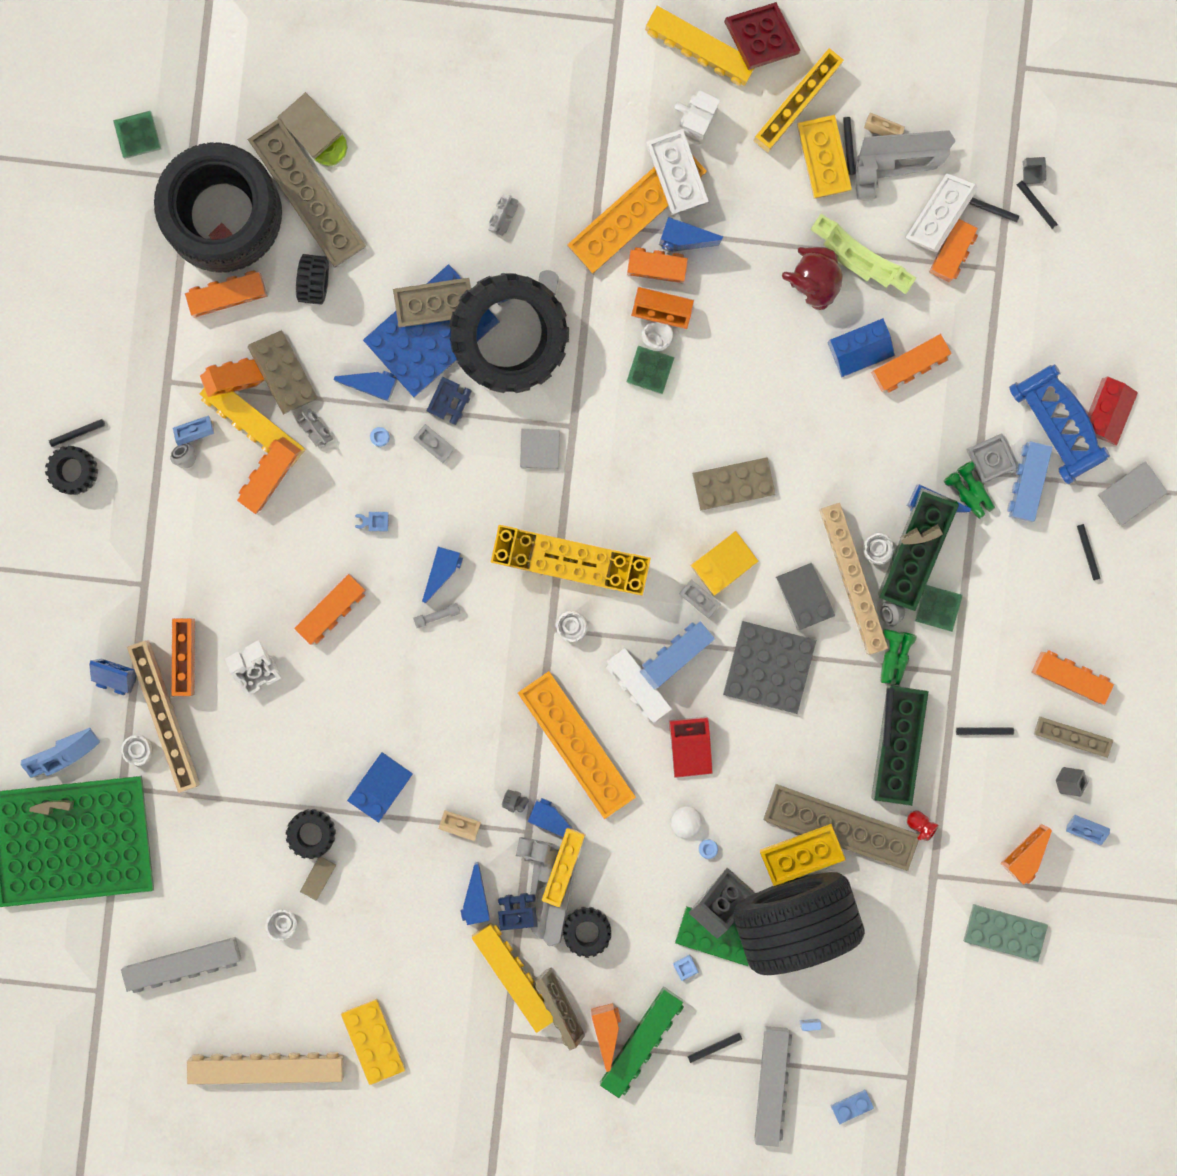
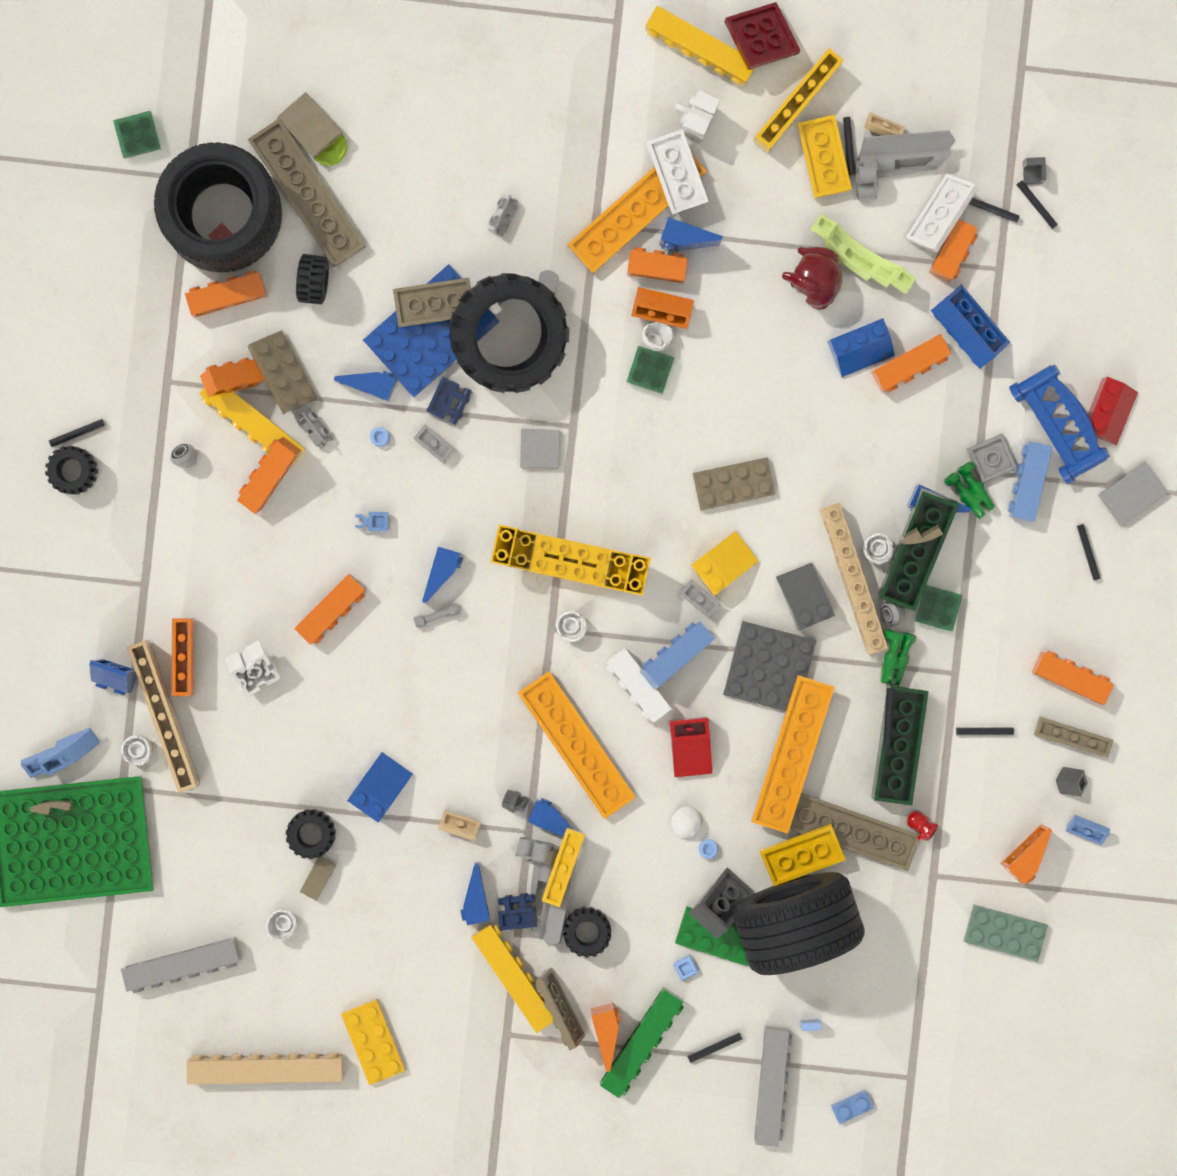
(193, 430): medium blue plate -> none
(792, 754): none -> light orange plate
(970, 326): none -> blue slope

